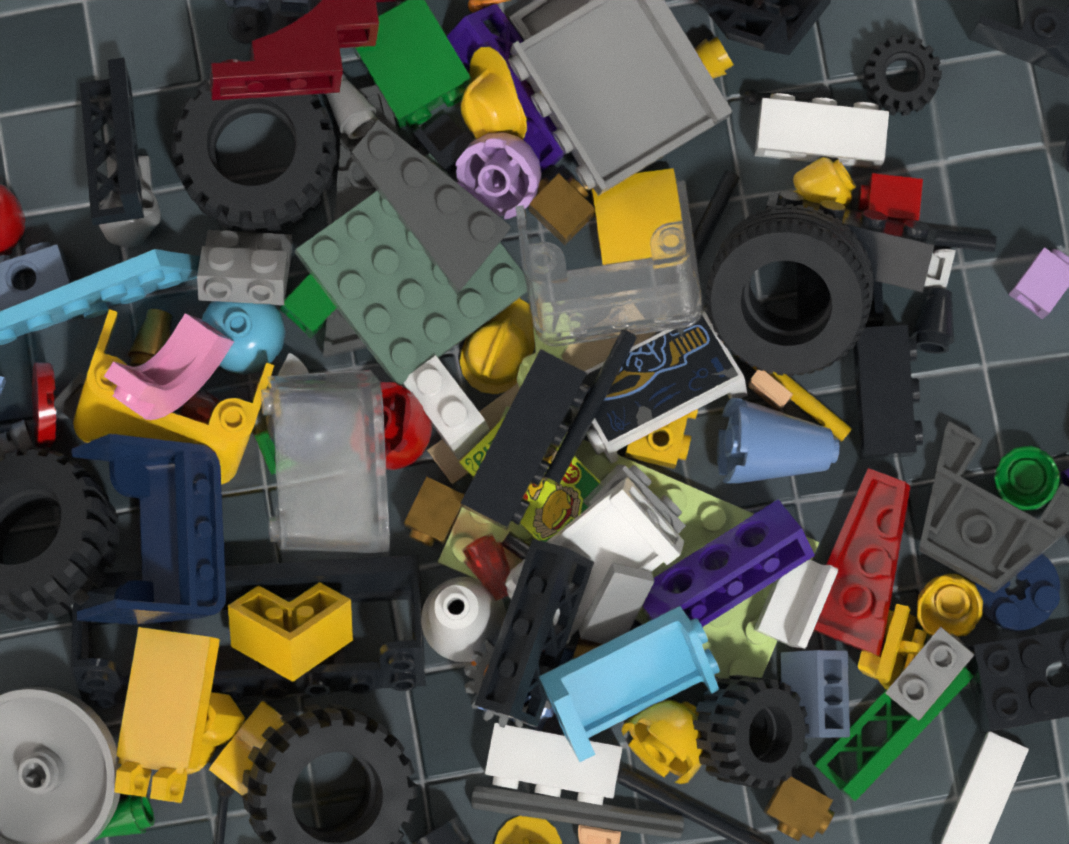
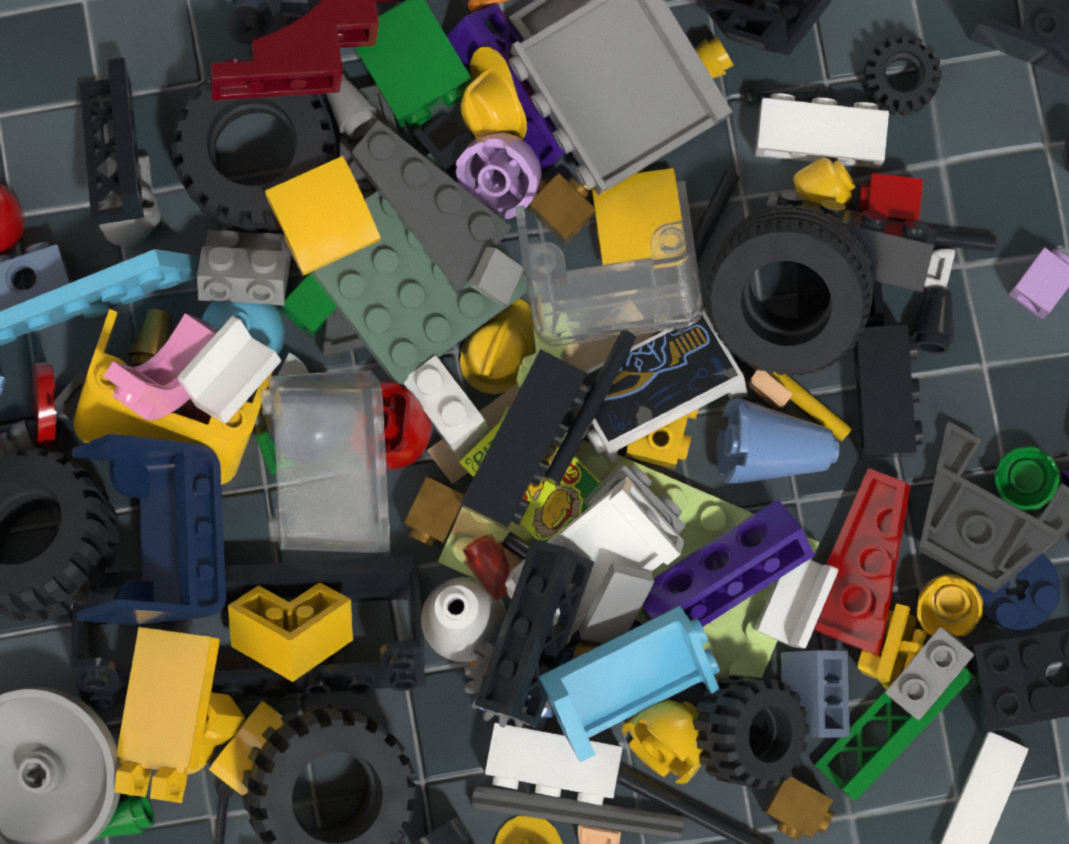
(227, 371): none -> white panel
(323, 215): none -> yellow slope
(496, 276): none -> light grey tile

